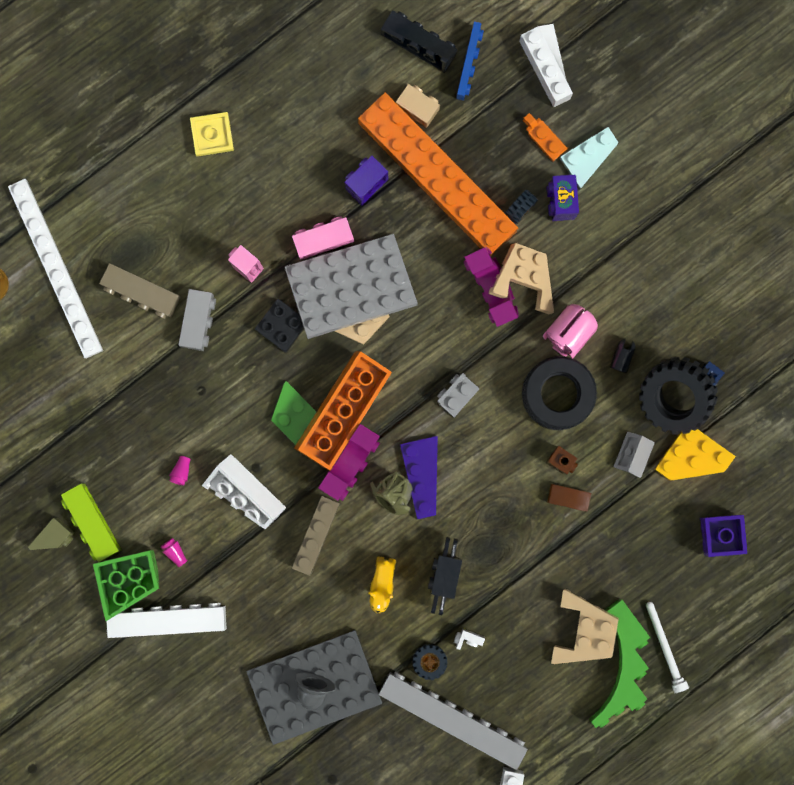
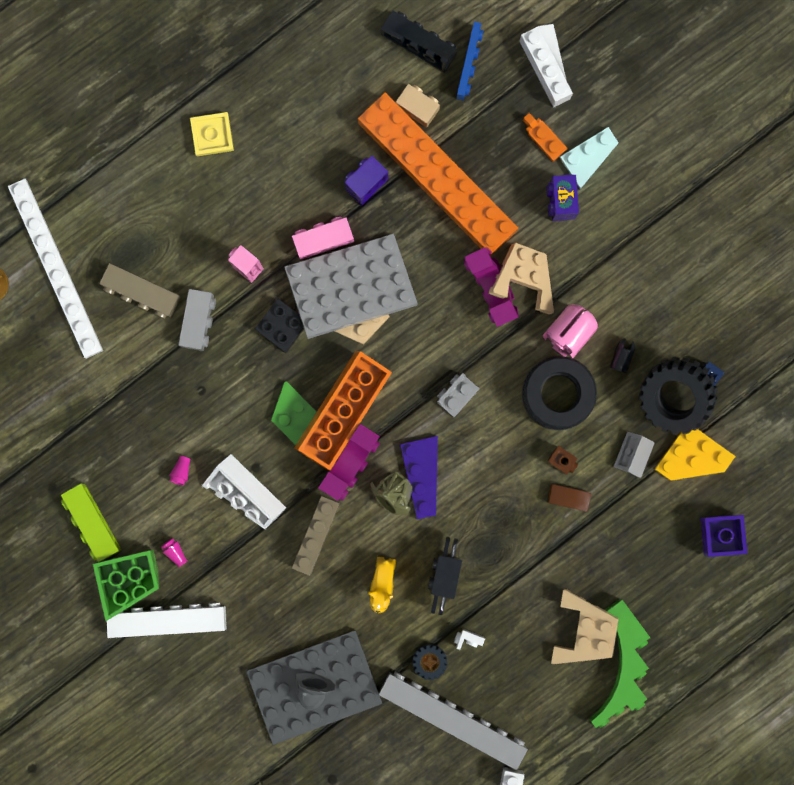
(54, 535): olive slope -> none
(521, 206): black wheel -> none
(679, 683): white piece -> none

